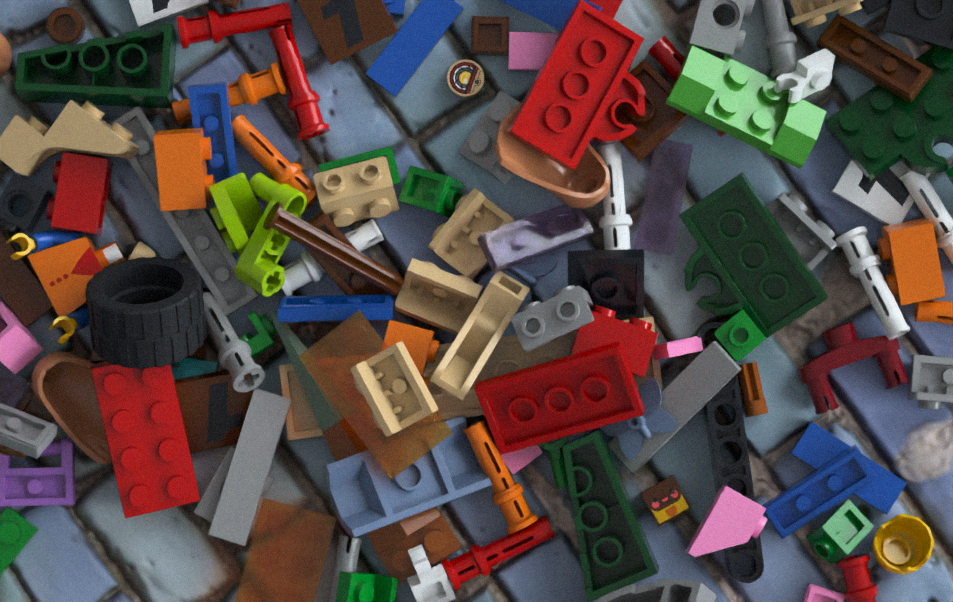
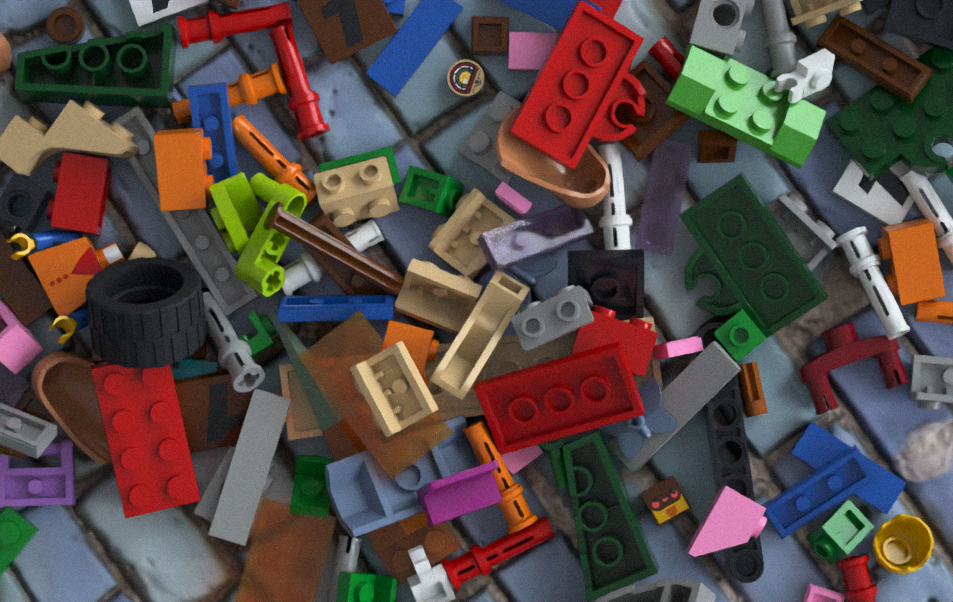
(309, 486): none -> green bracket
(460, 494): none -> magenta panel
(512, 200): none -> bright pink tile
(715, 147): none -> reddish brown tile

